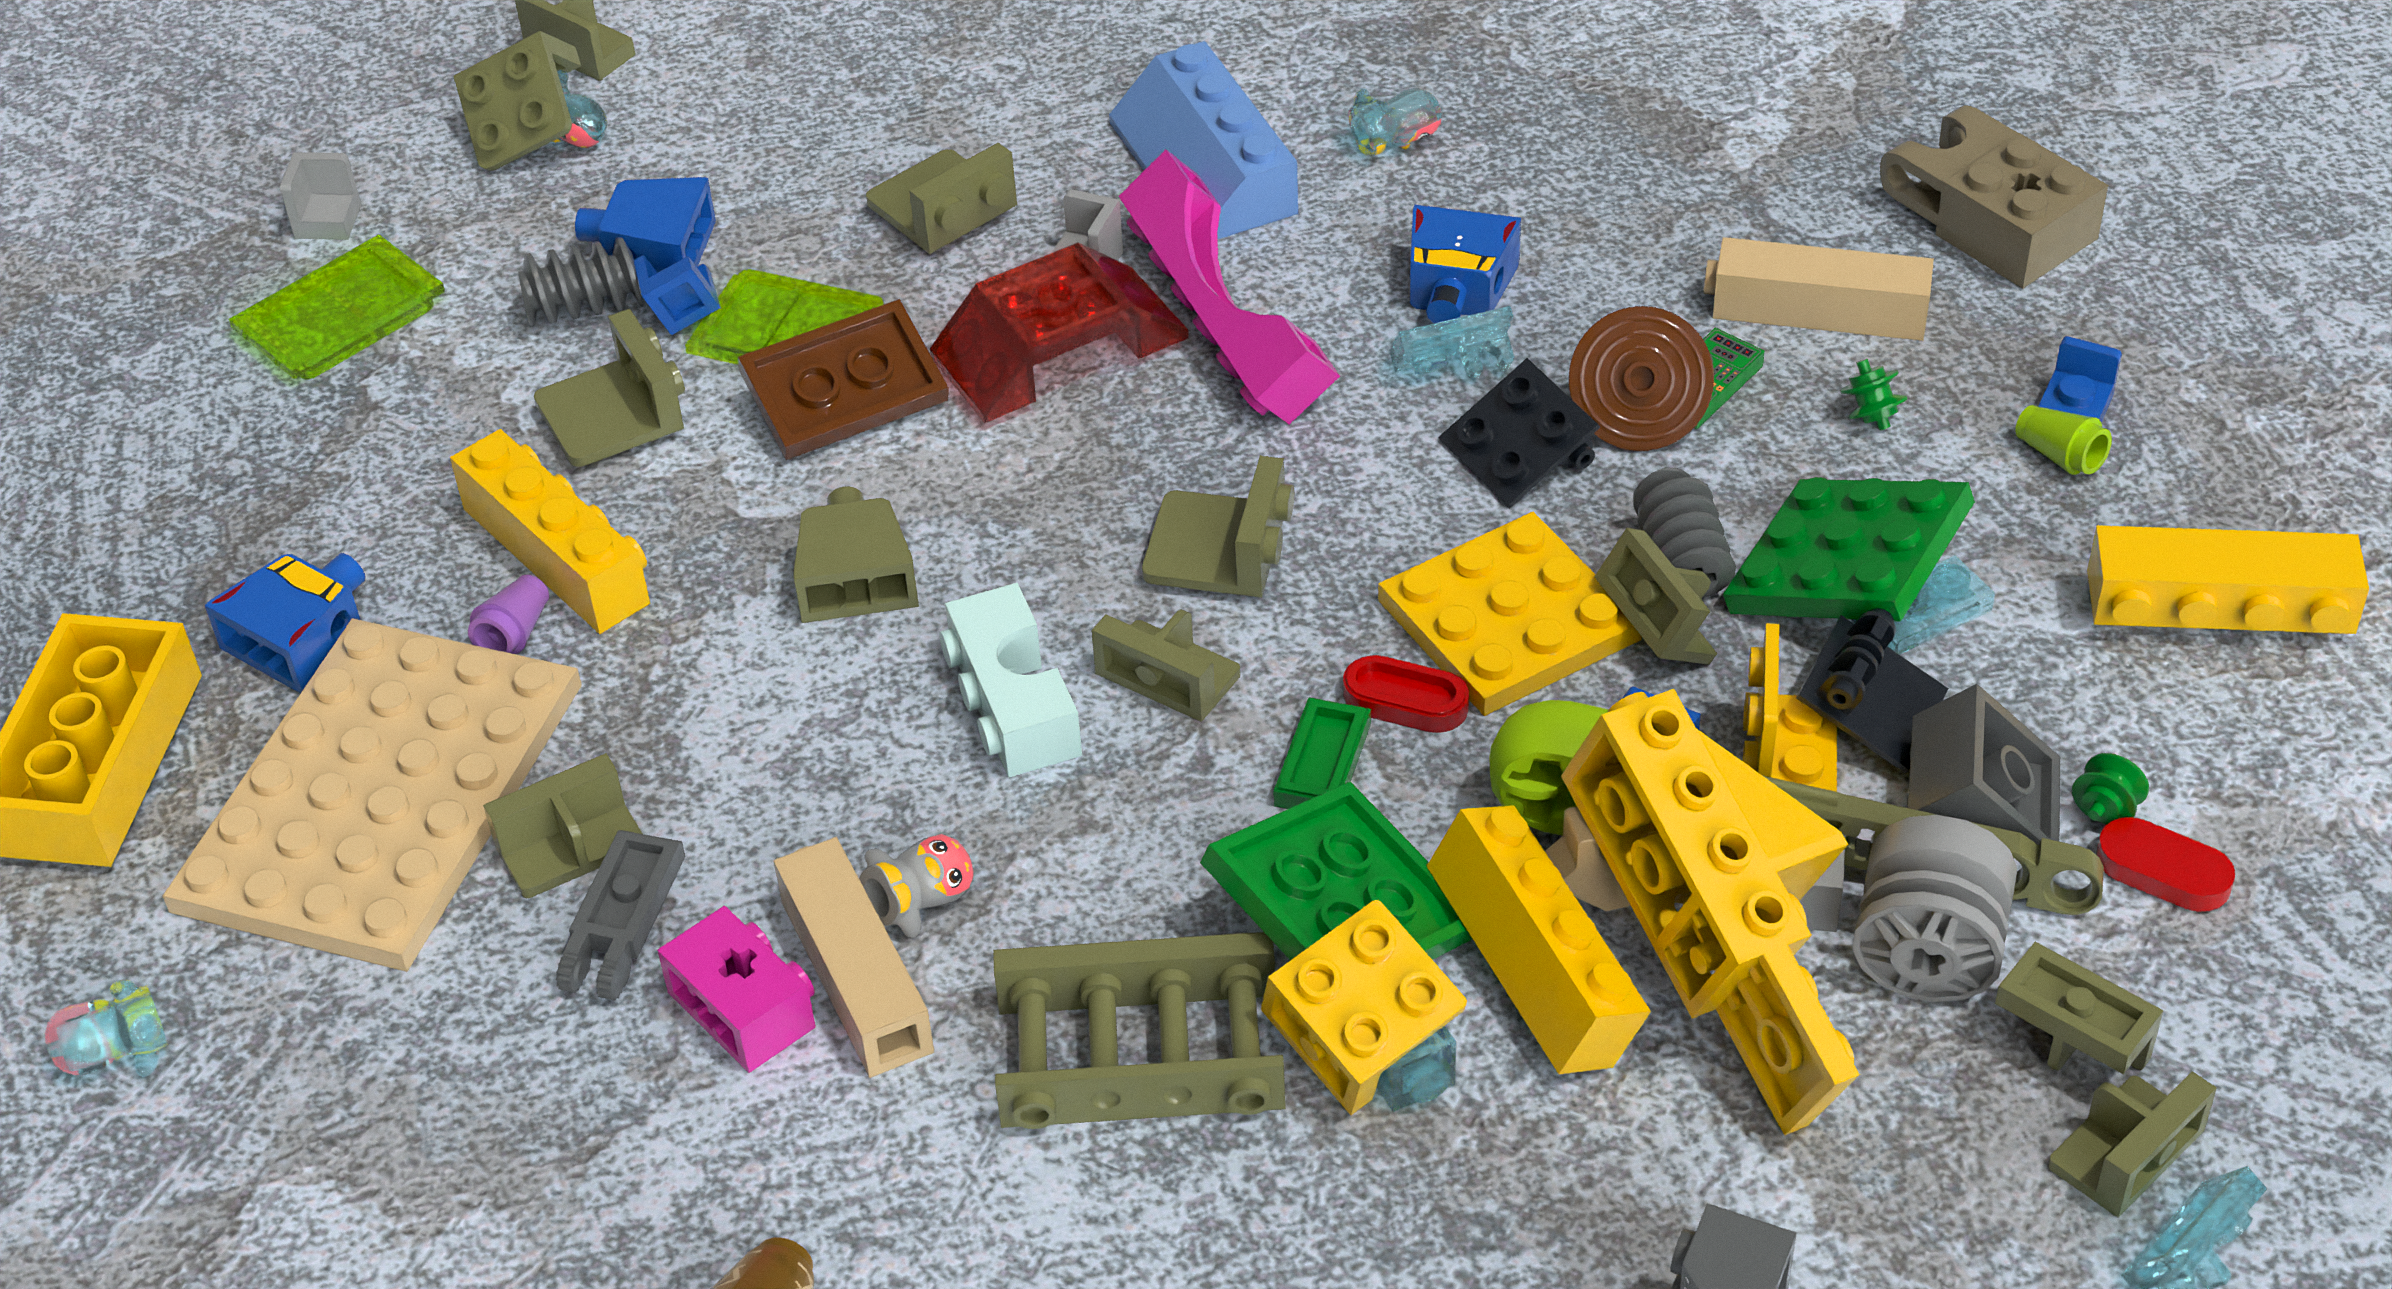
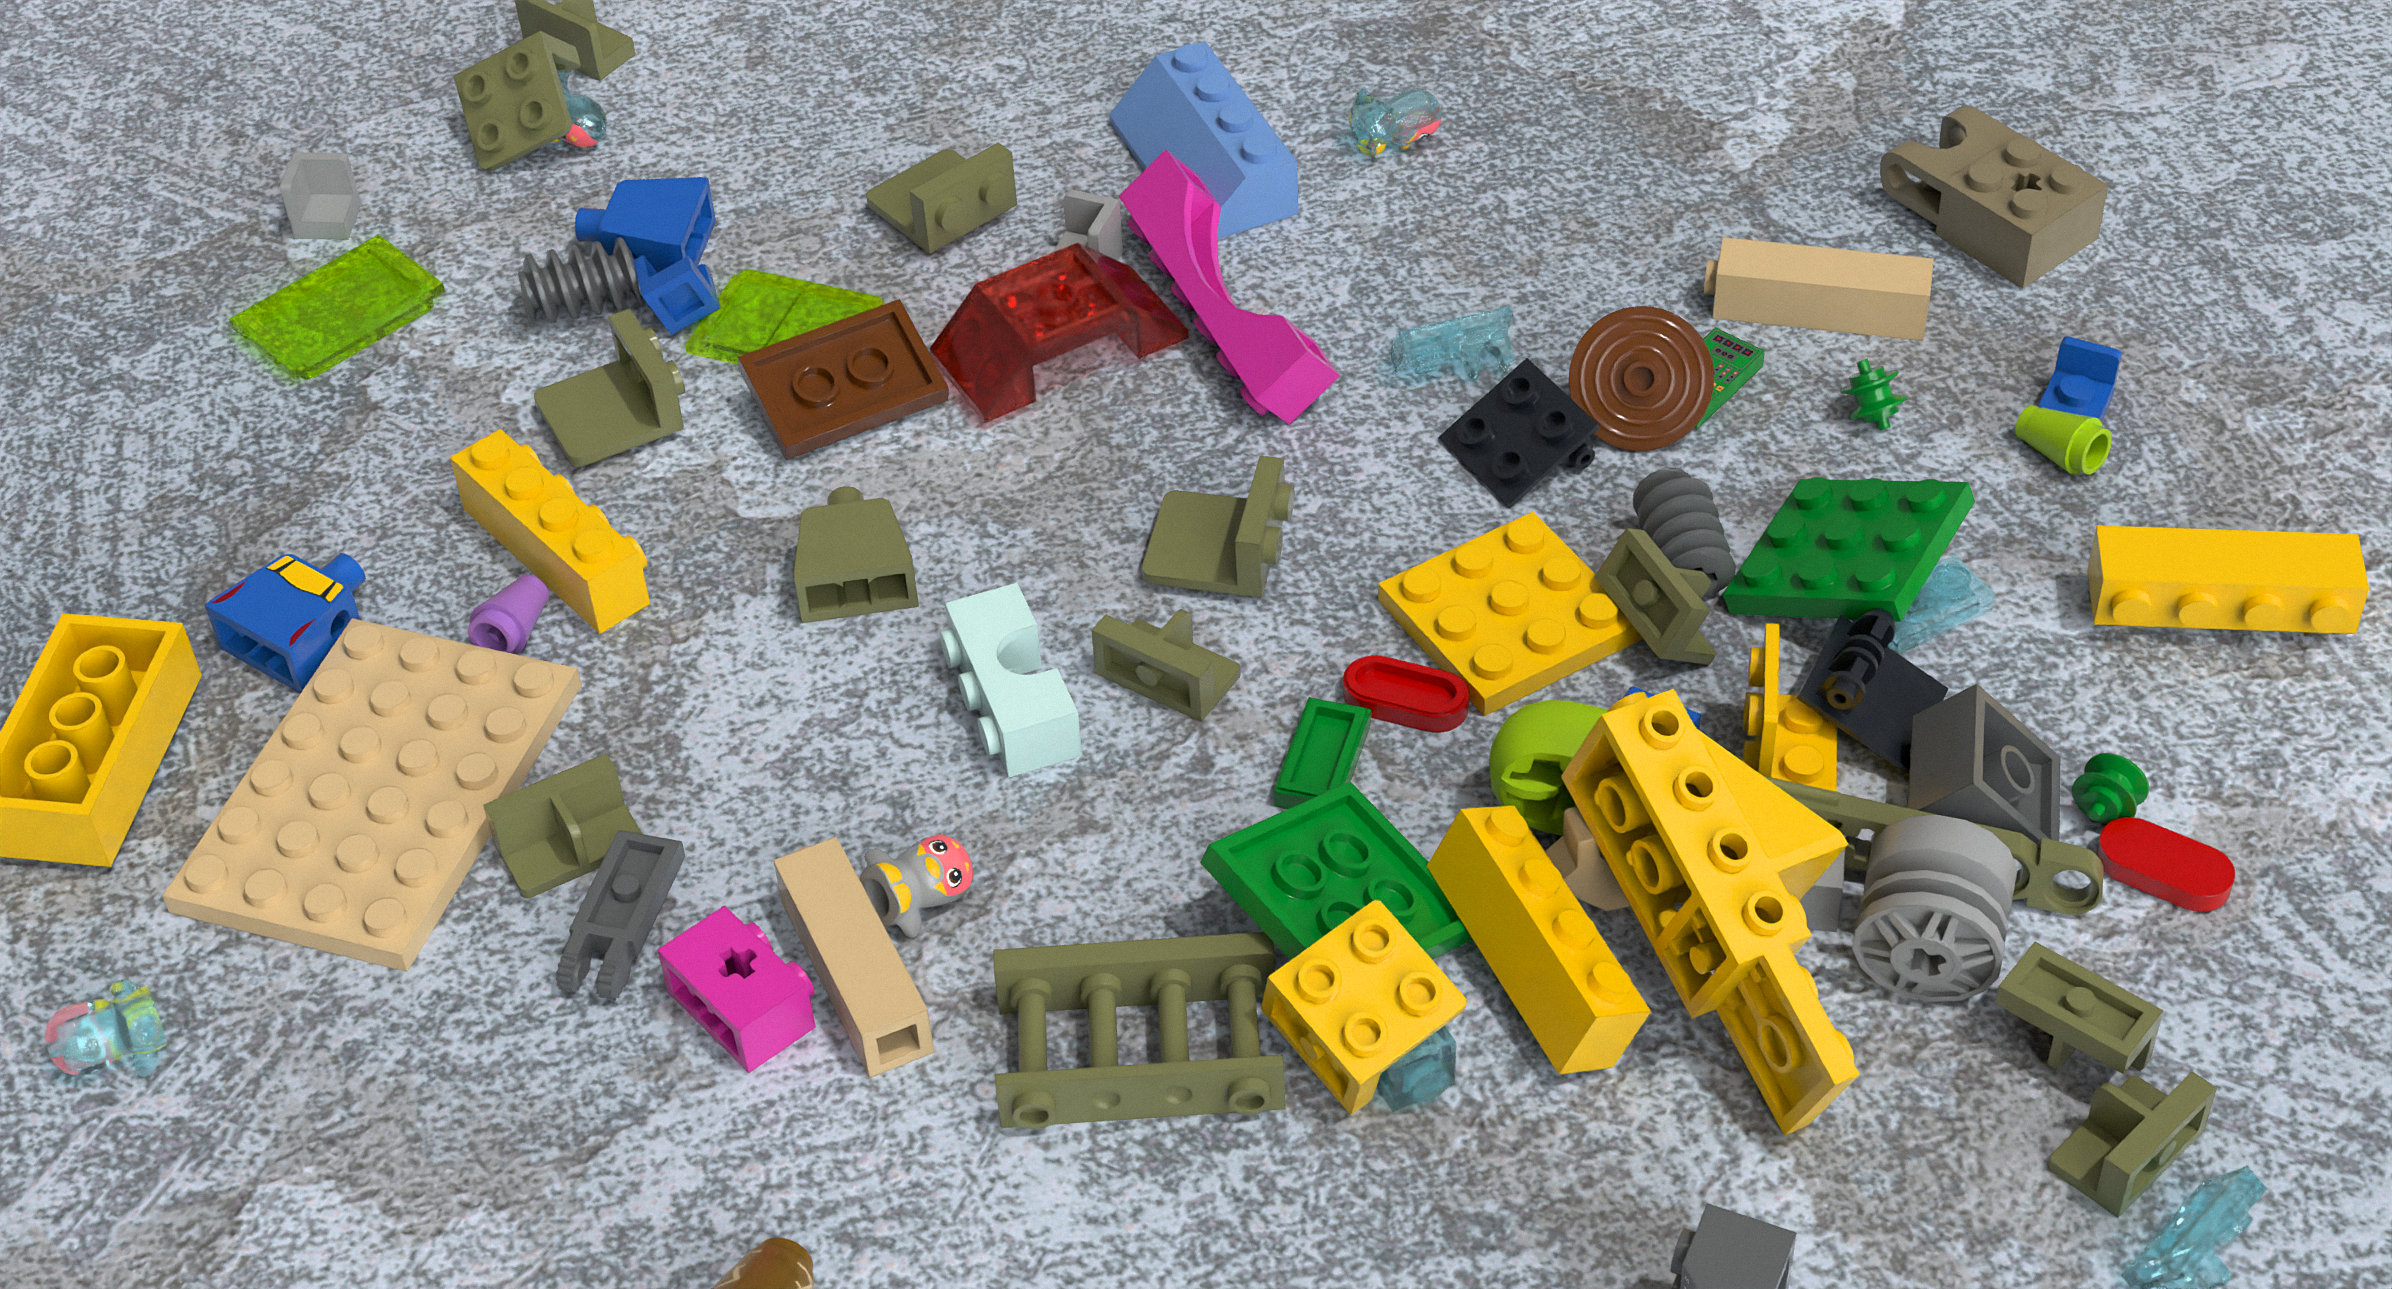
(1461, 260): blue torso -> none

